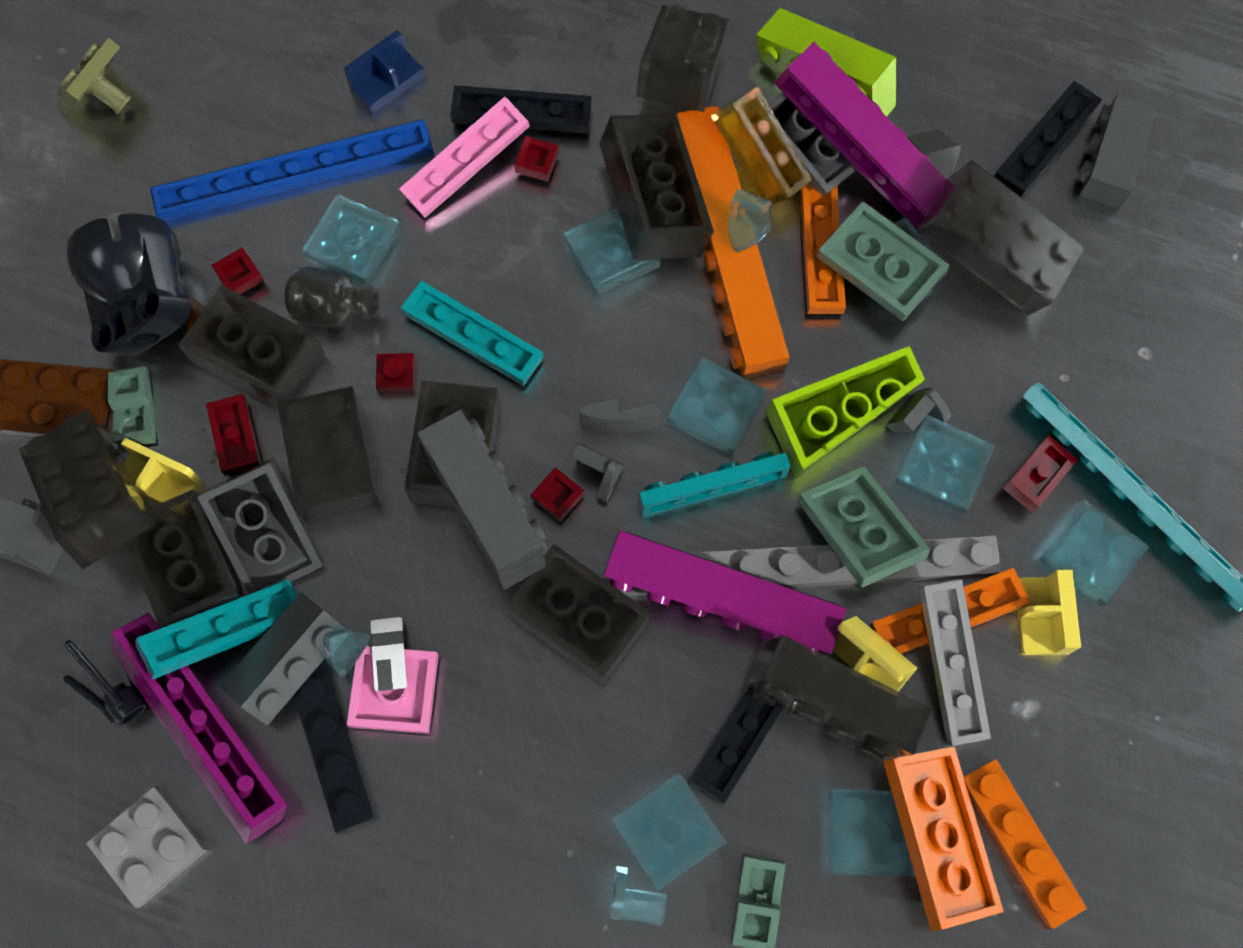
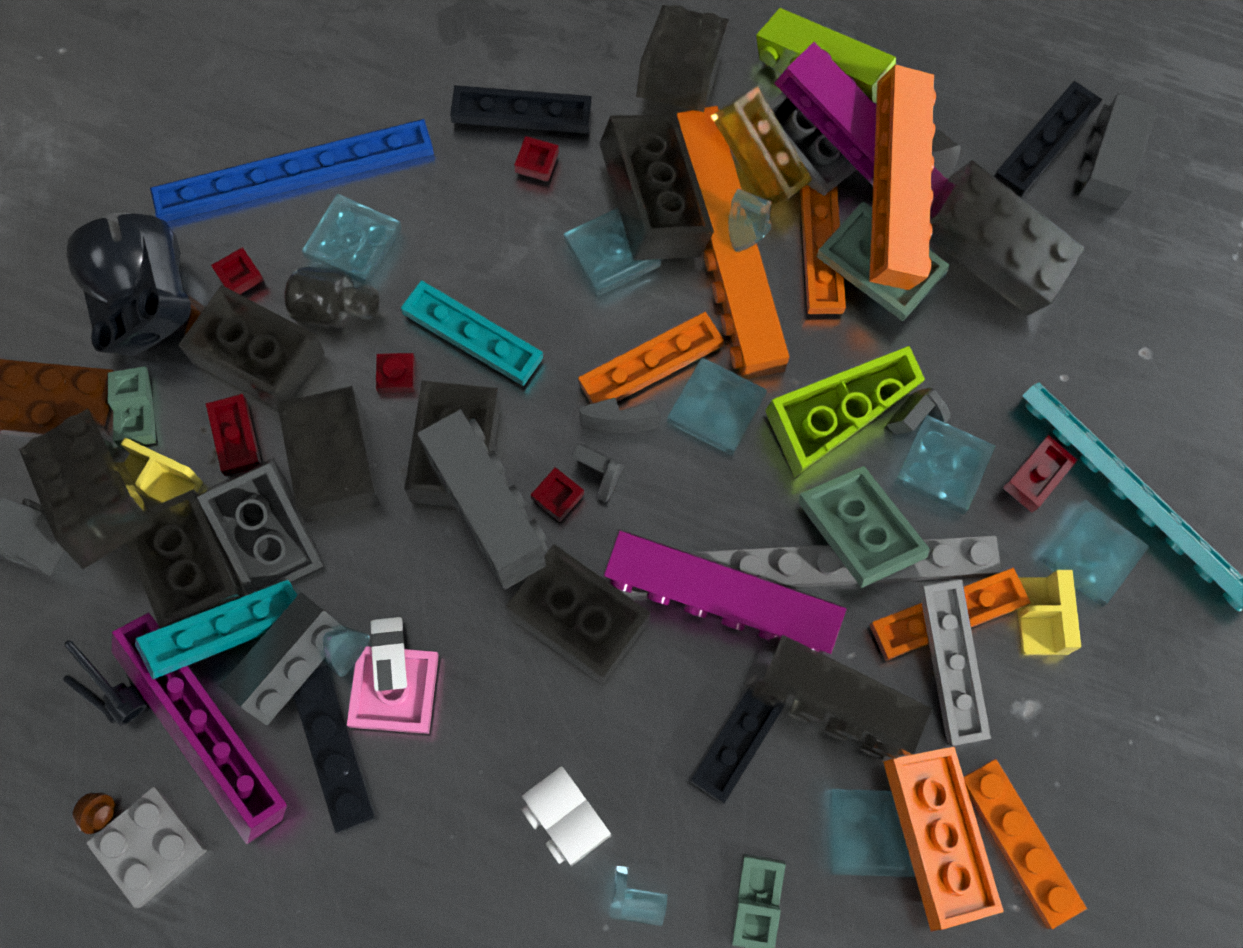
(92, 80): olive plate -> none
(93, 812): none -> reddish brown plate
(383, 73): dark blue panel -> none
(464, 157): bright pink plate -> none
(565, 816): none -> white brick
(652, 360): none -> orange plate
(668, 831): clear light blue plate -> none
(726, 480): teal plate -> none
(871, 654): light yellow panel -> none
(902, 178): none -> orange brick

